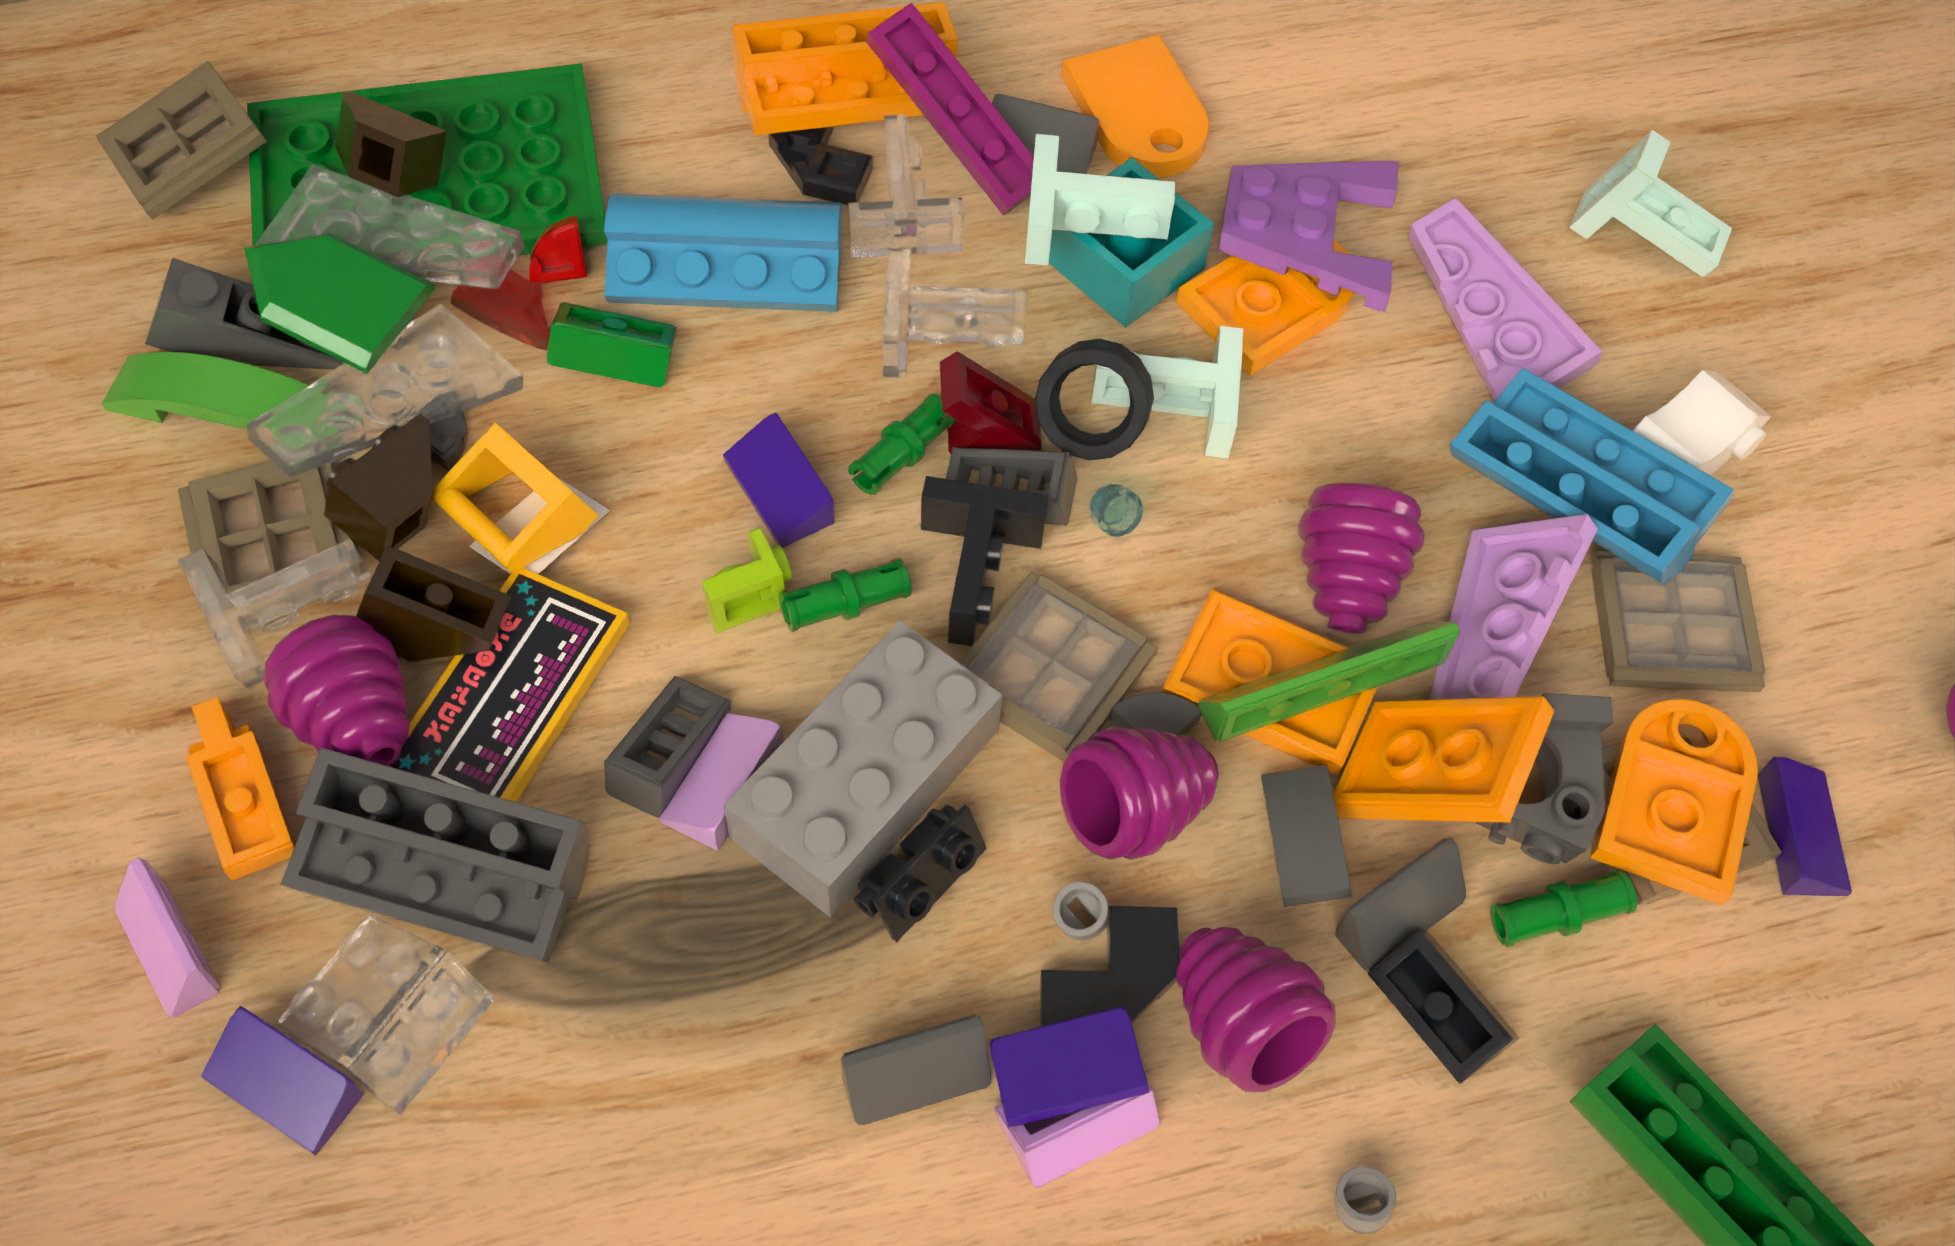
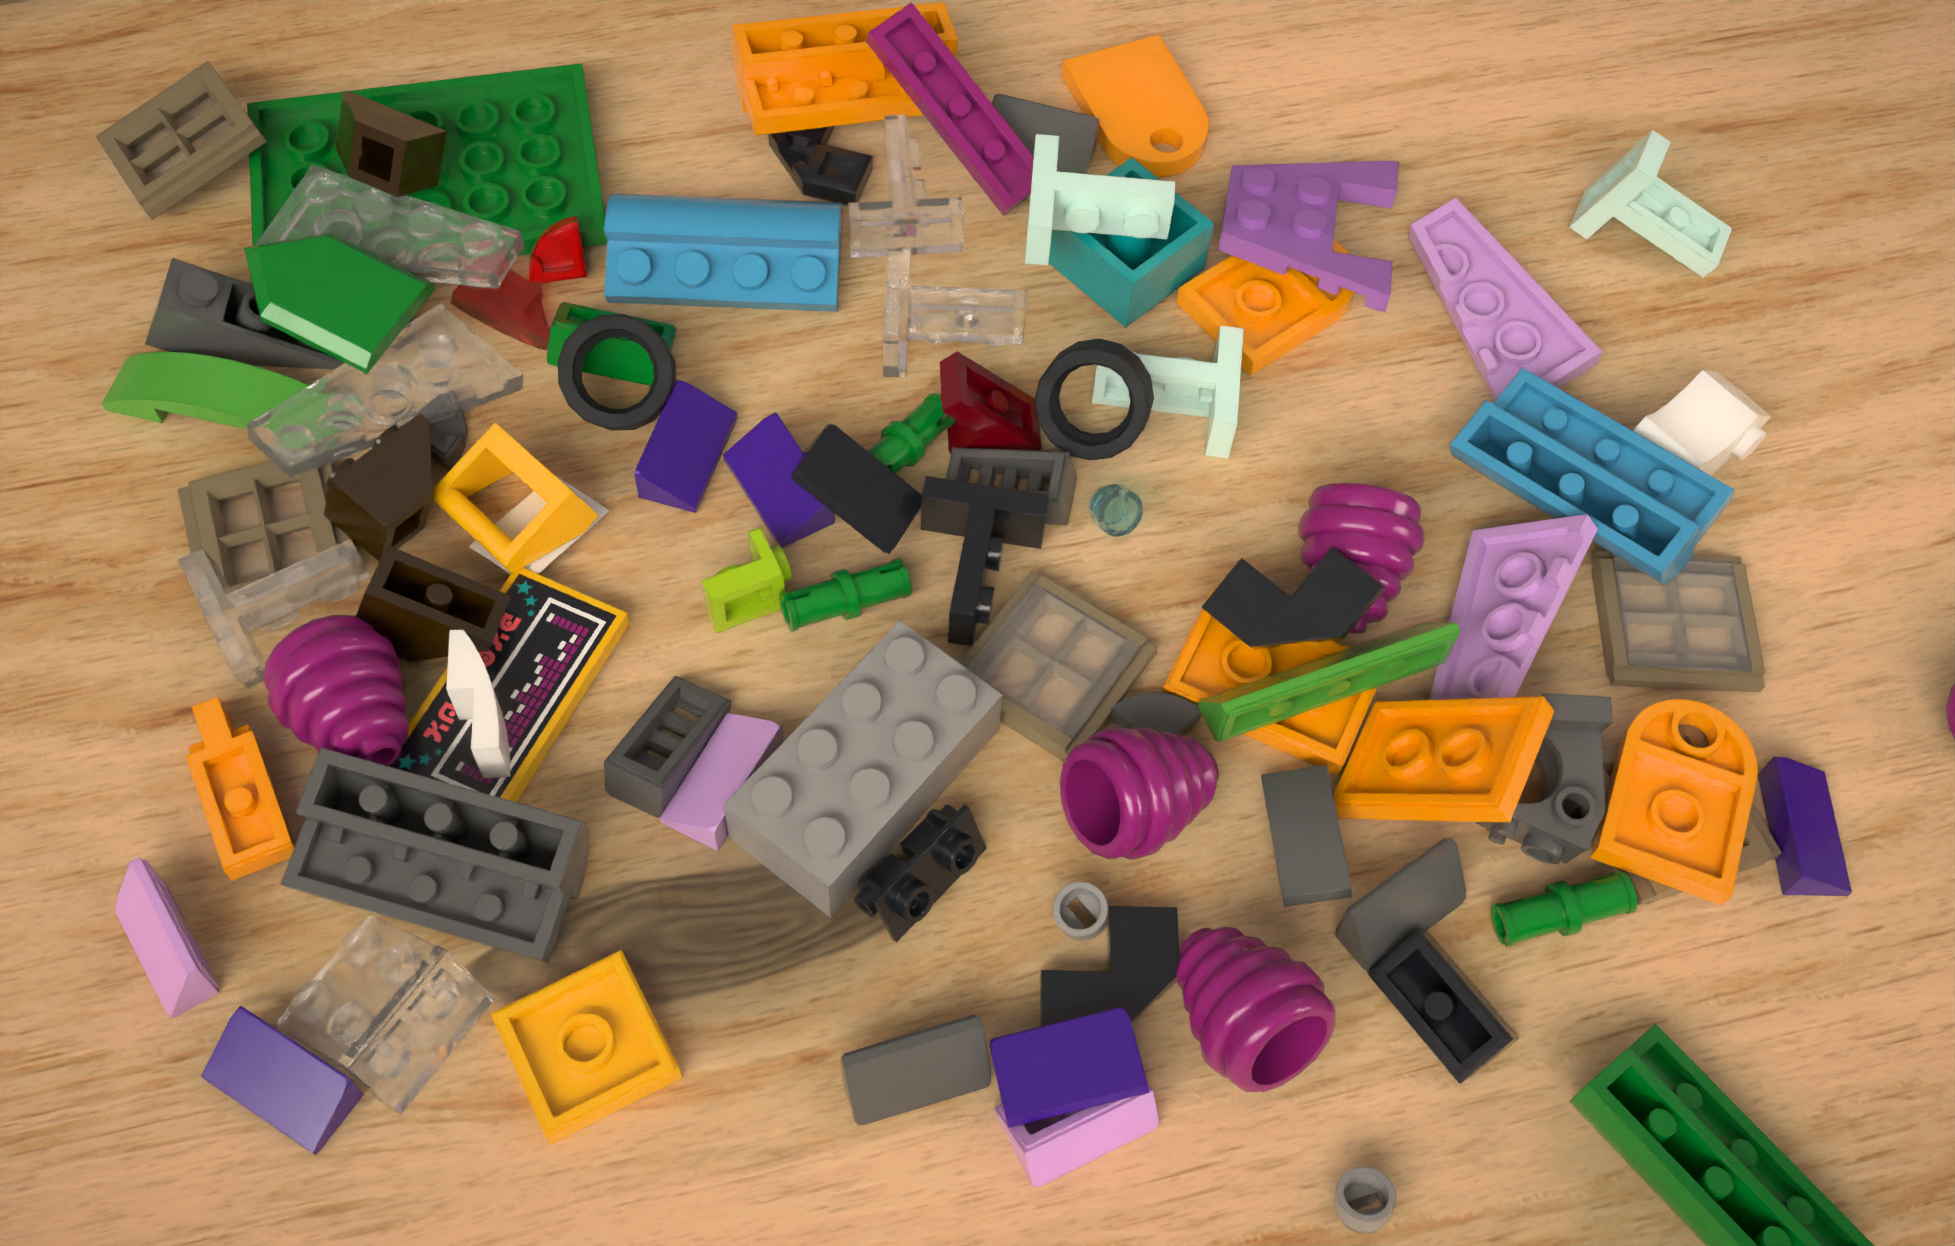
(476, 700): none -> white slope
(573, 357): none -> black tyre
(586, 1046): none -> yellow tile
(684, 448): none -> dark purple slope
(857, 487): none -> black slope
(1319, 610): none -> black tile

